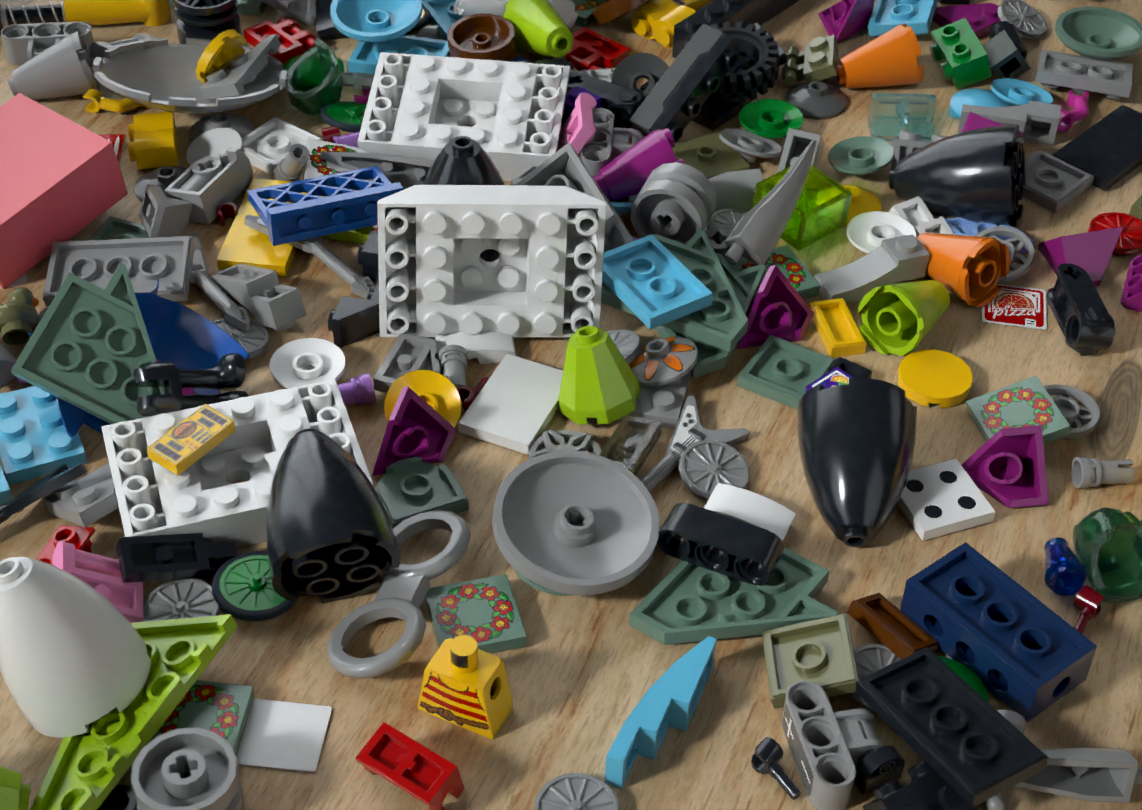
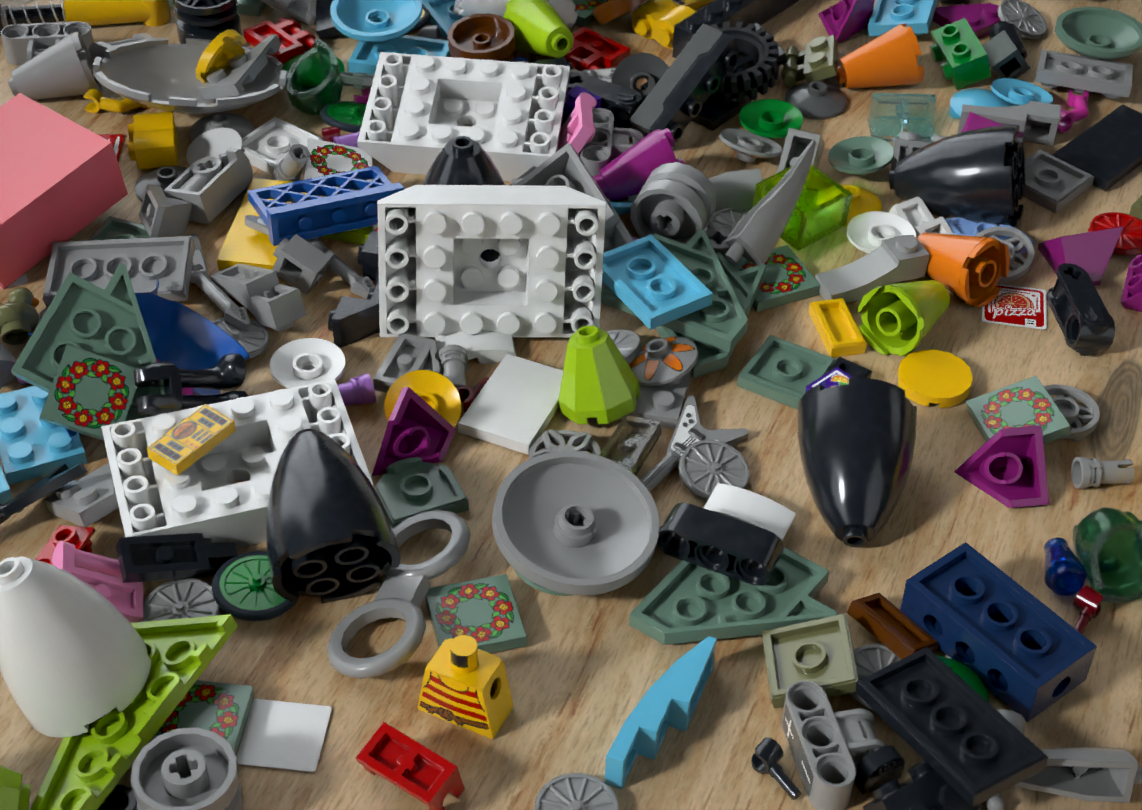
(89, 392): none -> tile
(226, 210): dark red hand -> none
(301, 263): none -> light grey brick
(396, 168): light grey piece -> none
(709, 155): olive plate -> none
(776, 312): magenta slope -> none
(943, 500): white tile -> none

